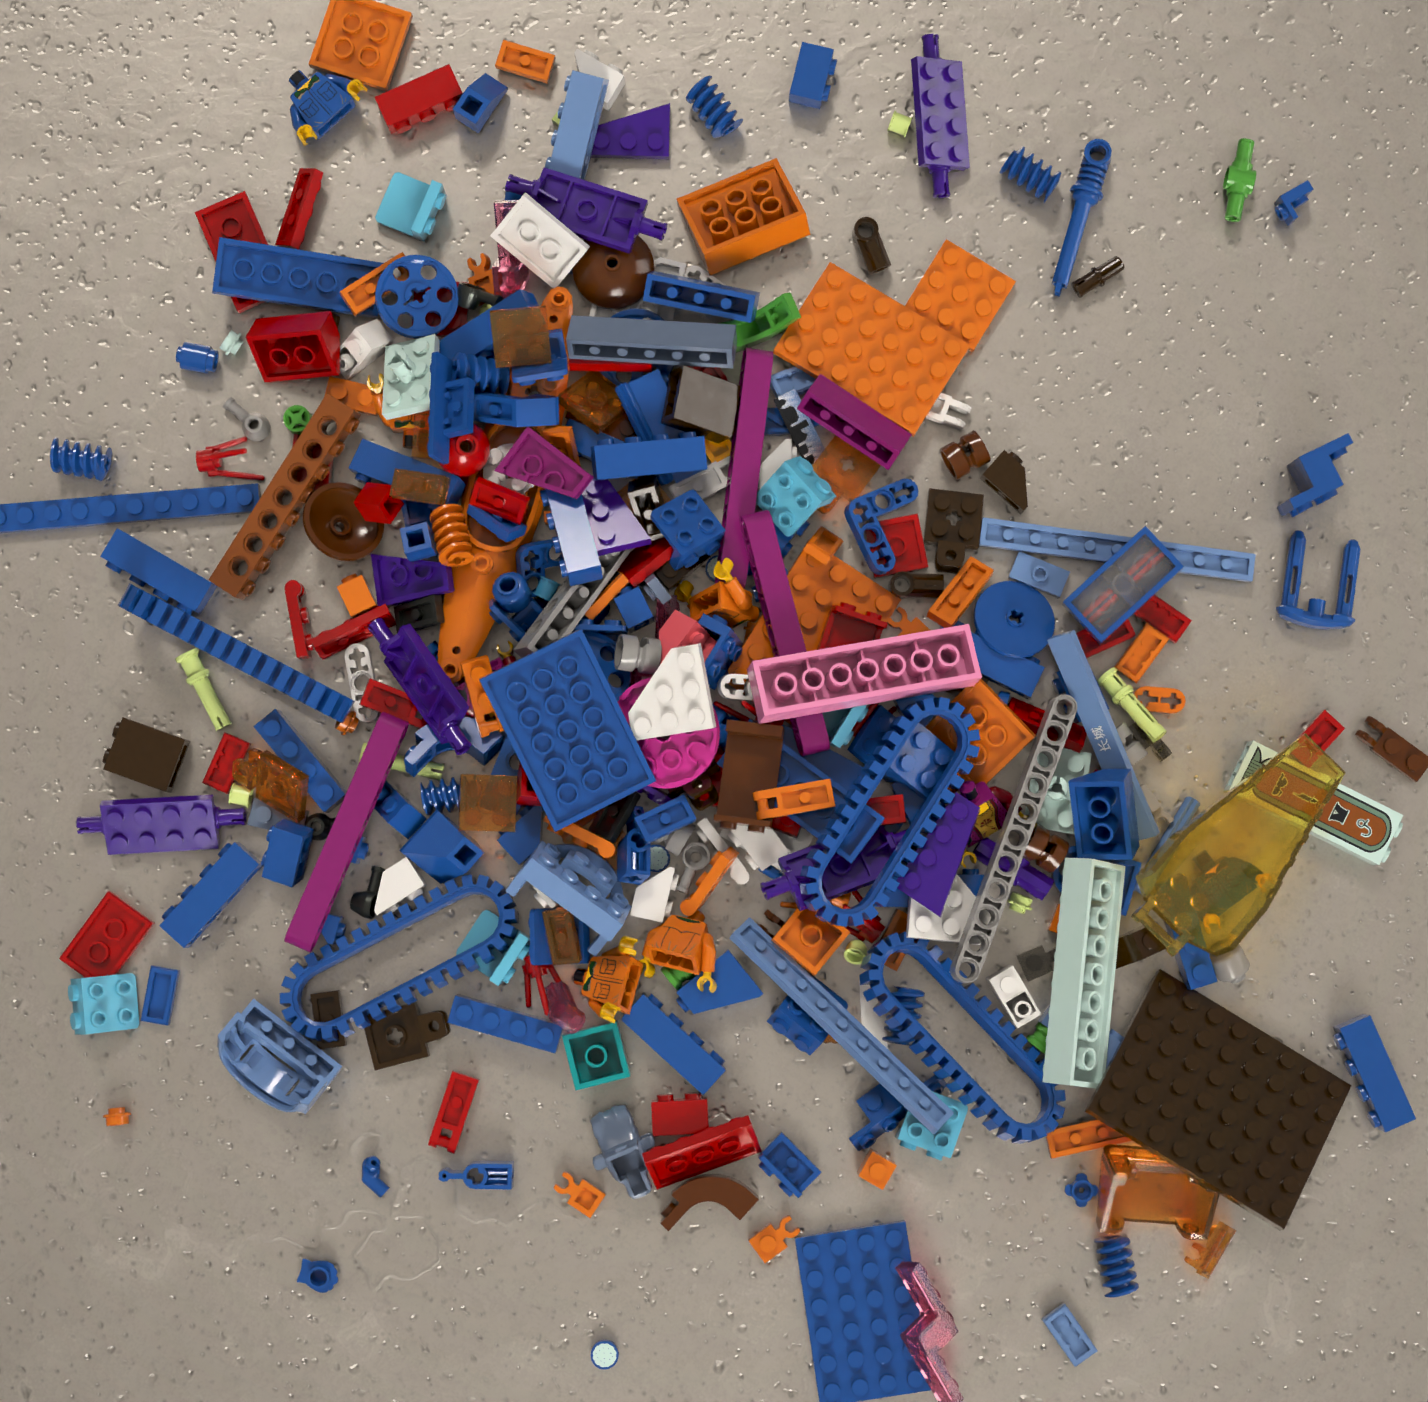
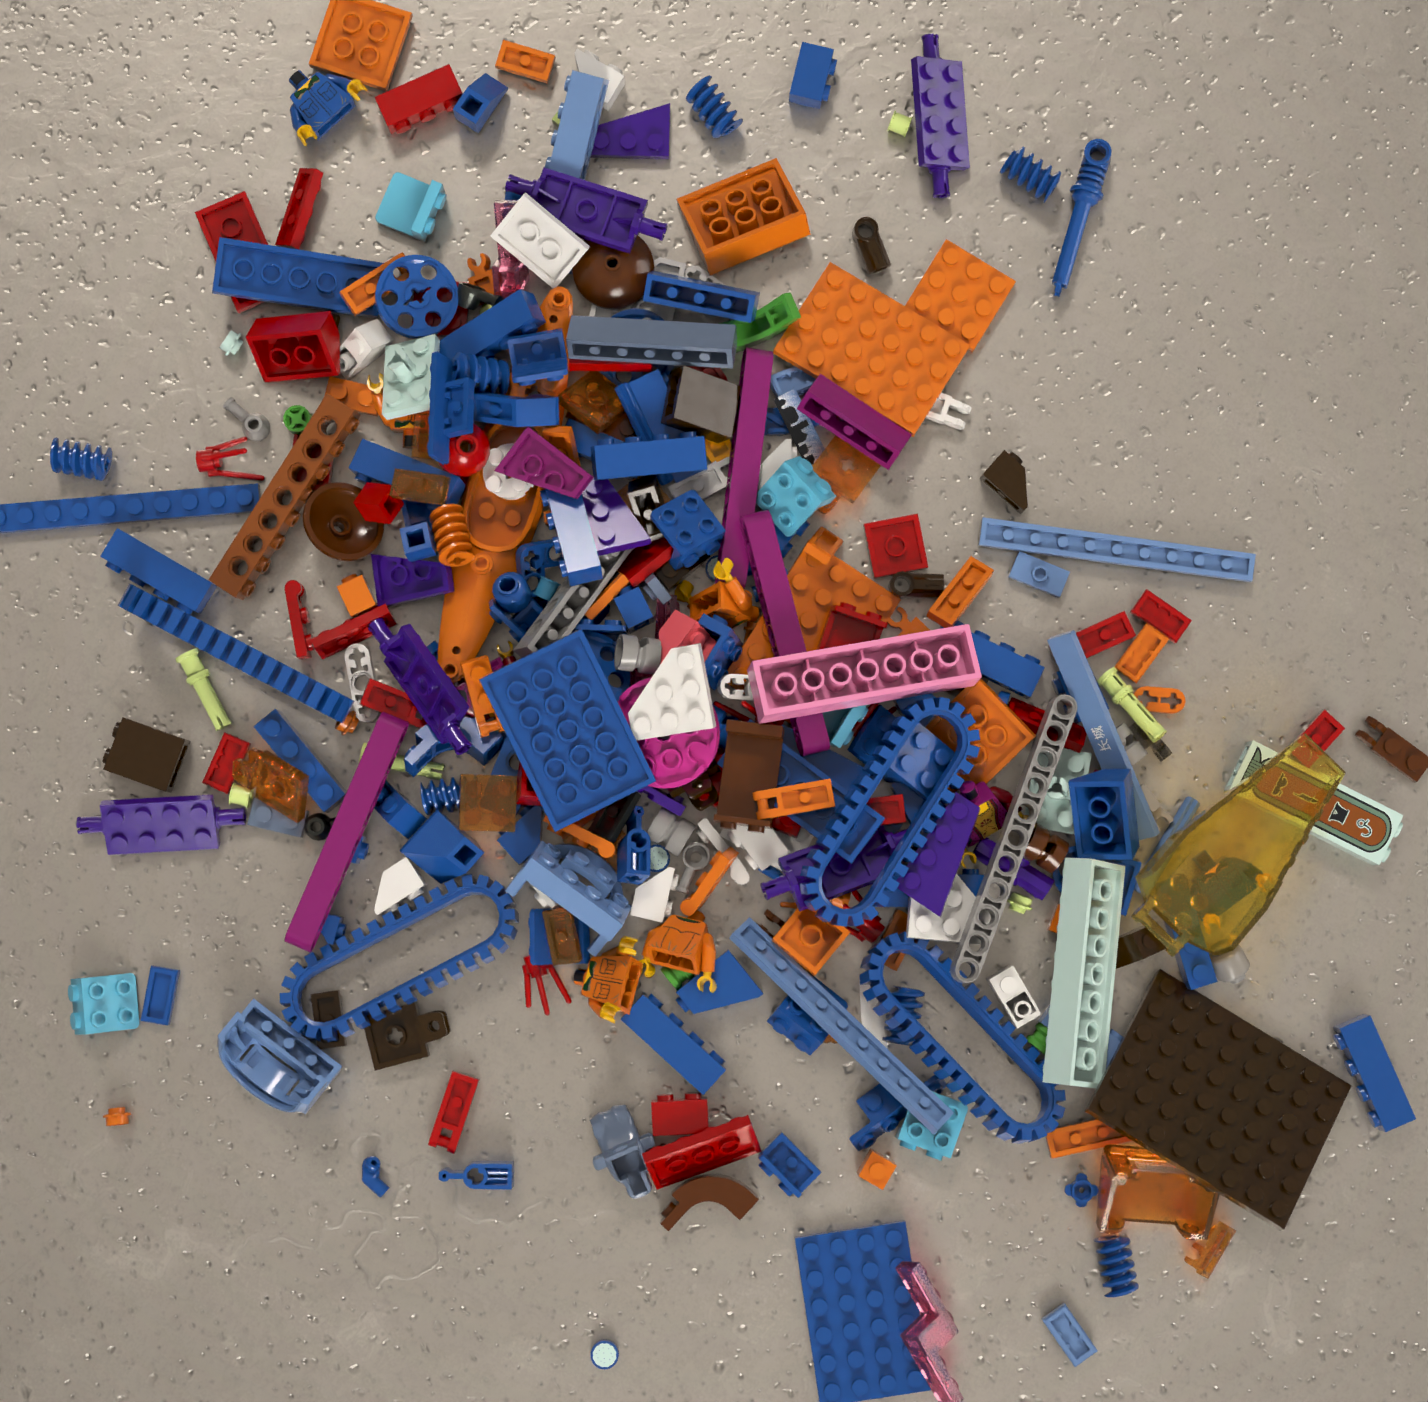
(107, 938): red tile -> none
(197, 357): blue brick -> none
(211, 894): blue brick -> none
(287, 852): blue brick -> none
(318, 1275): blue animal -> none
(364, 902): pearl dark grey bar -> none
(420, 613): pearl dark grey plate -> none
(499, 500): red plate -> none
(499, 526): blue plate -> none
(501, 968): medium azure bracket -> none
(505, 1023): blue brick -> none
(520, 336): clear orange plate -> none
(563, 1008): clear pink piece -> none
(583, 1197): orange plate -> none
(596, 1055): teal brick -> none
(664, 819): blue plate -> none
(770, 1241): orange plate -> none
(855, 951): yellowish green hinge -> none
(871, 513): blue beam -> none
(949, 538): dark brown plate -> none
(955, 455): reddish brown wheel -> none
(1007, 636): blue piece -> none
(1036, 962): clear smoke plate -> none
(1097, 276): dark brown axle -> none
(1122, 585): clear brick -> none
(1239, 180): bright green pin -> none
(1295, 198): blue bracket -> none
(1315, 476): blue bracket -> none
(1315, 615): blue piece -> none

